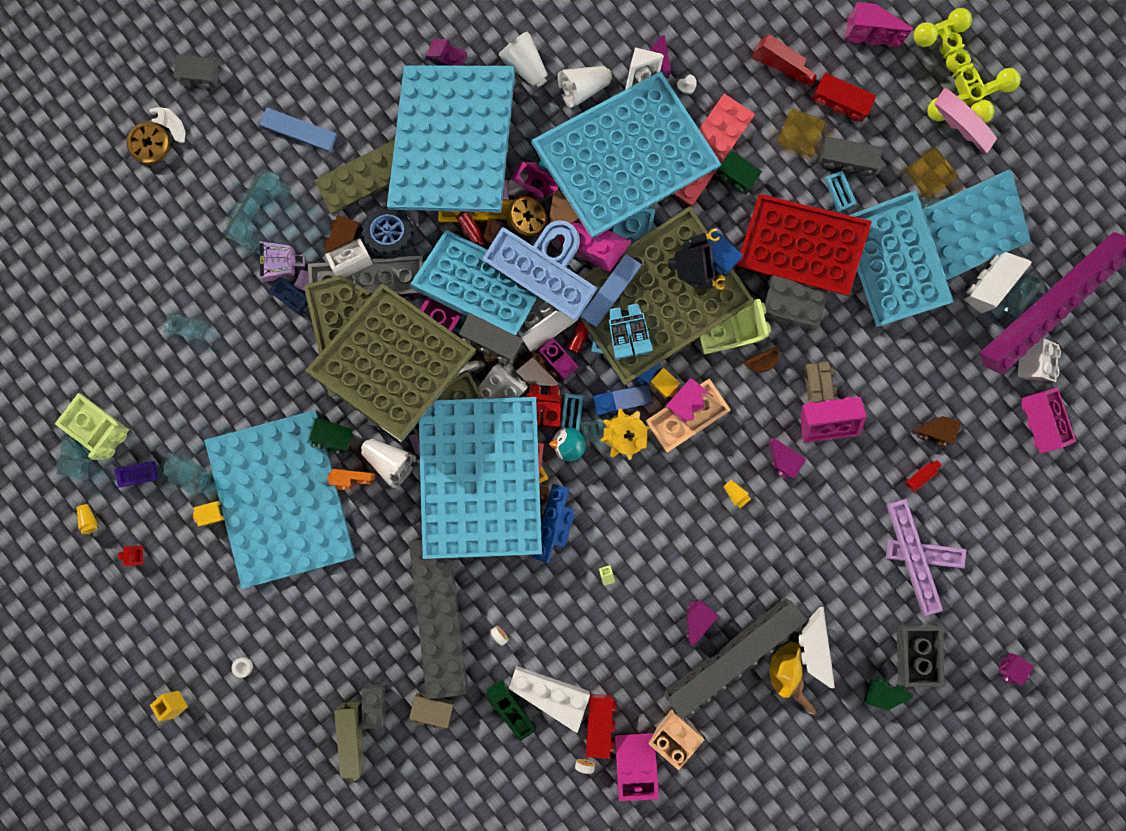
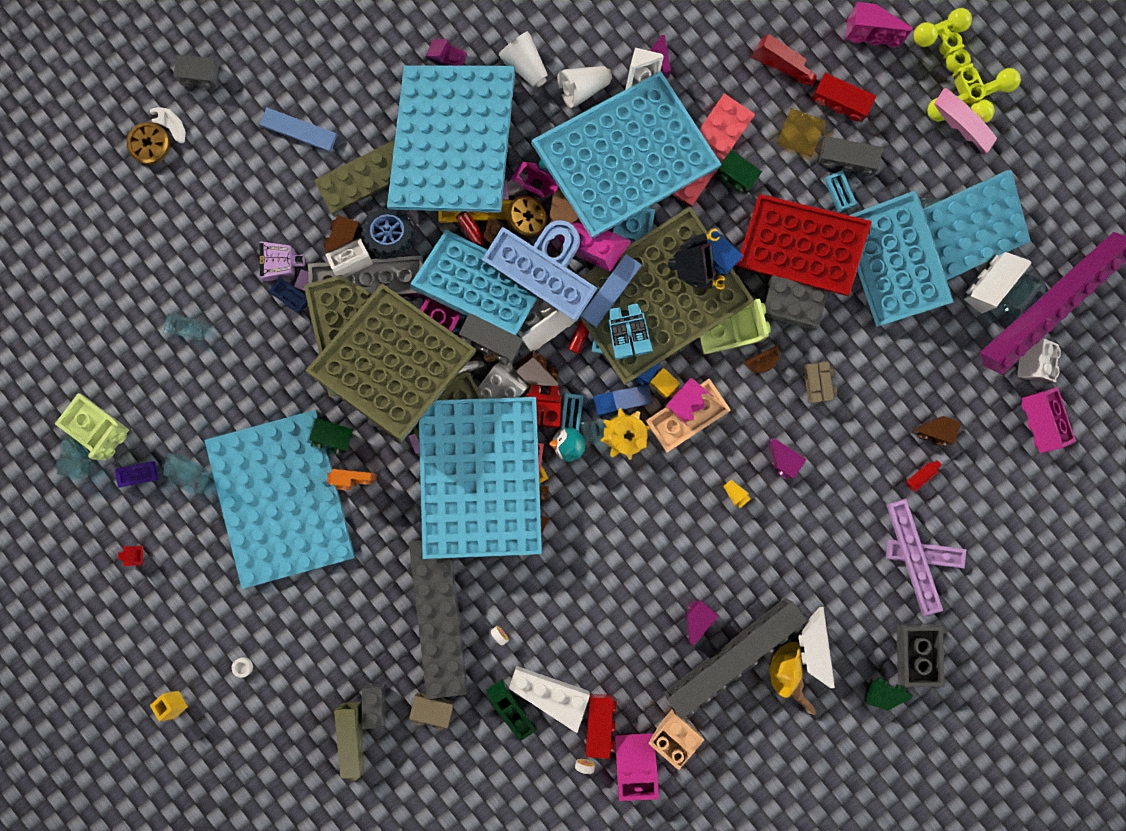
(86, 520): yellow cone -> none
(208, 514): yellow brick -> none
(261, 186): clear light blue windscreen -> none
(388, 461): white cone -> none
(555, 522): blue bracket -> none
(559, 359): magenta slope -> none
(607, 575): yellowish green piece -> none
(687, 85): white piece -> none
(832, 419): dark pink slope -> none
(931, 173): clear yellow tile -> none
(1015, 669): magenta brick -> none

